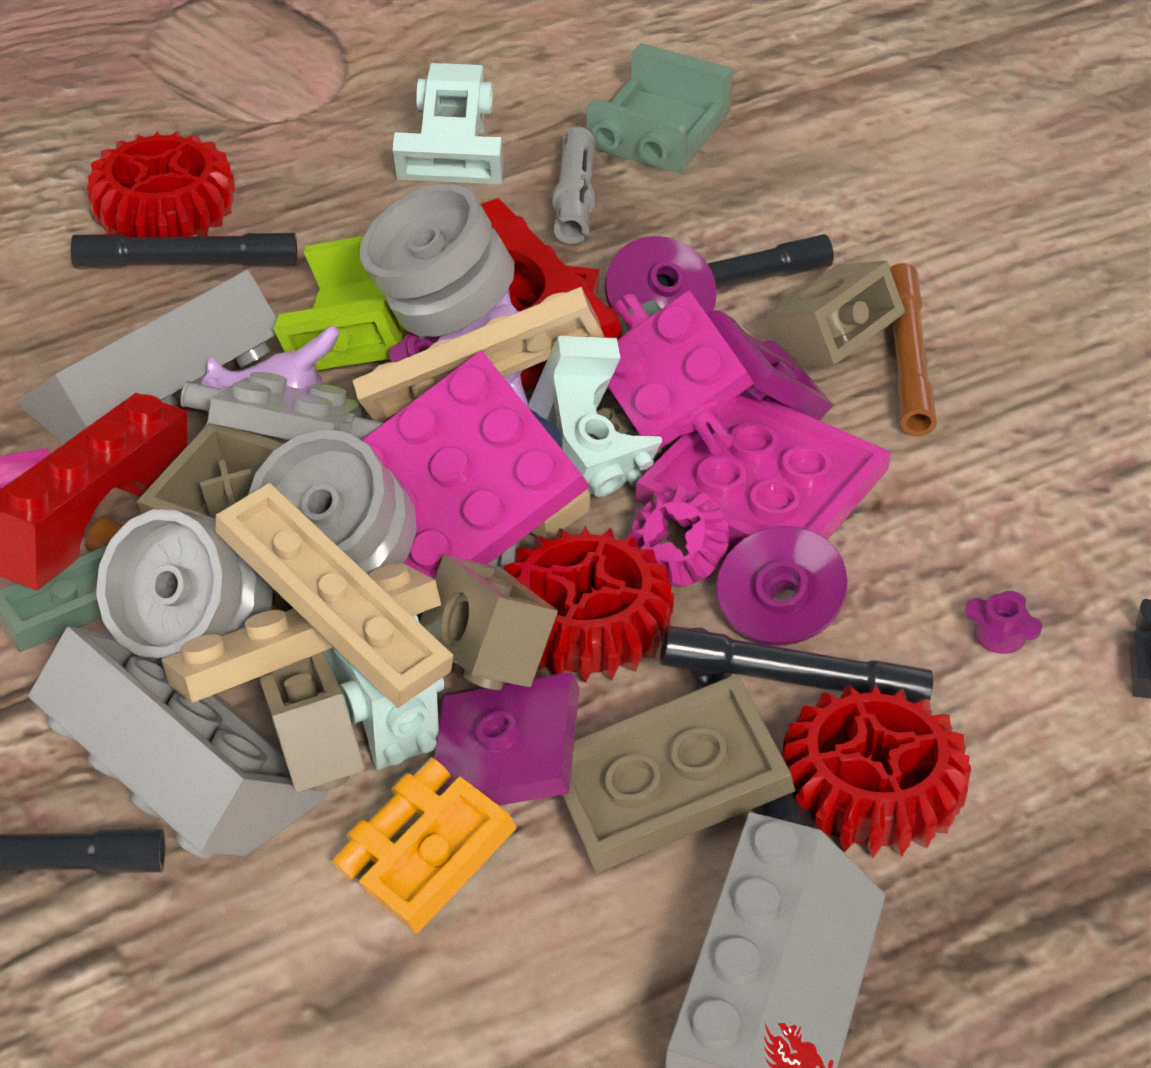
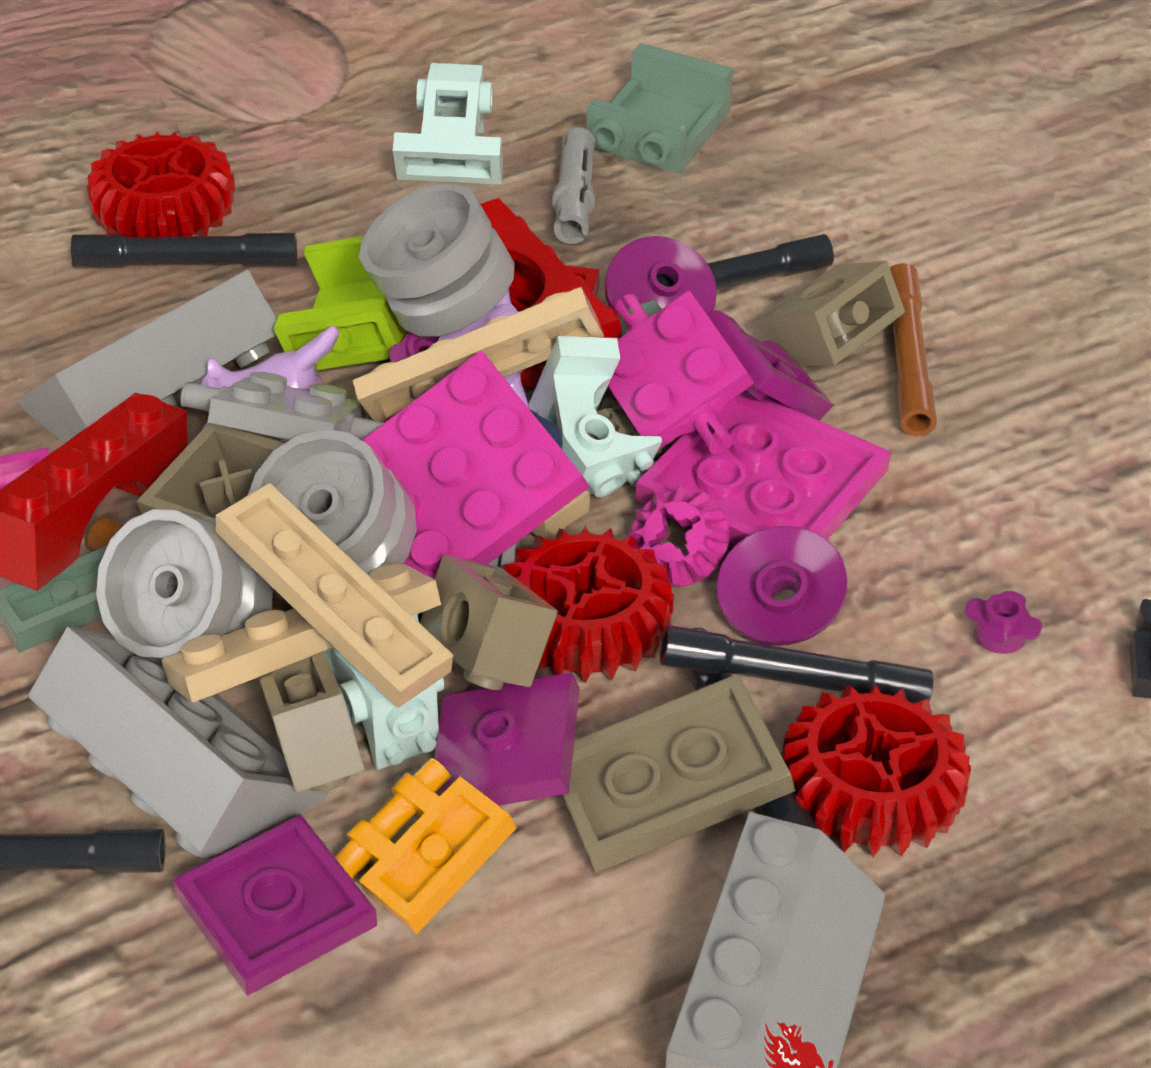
(274, 904): none -> magenta plate

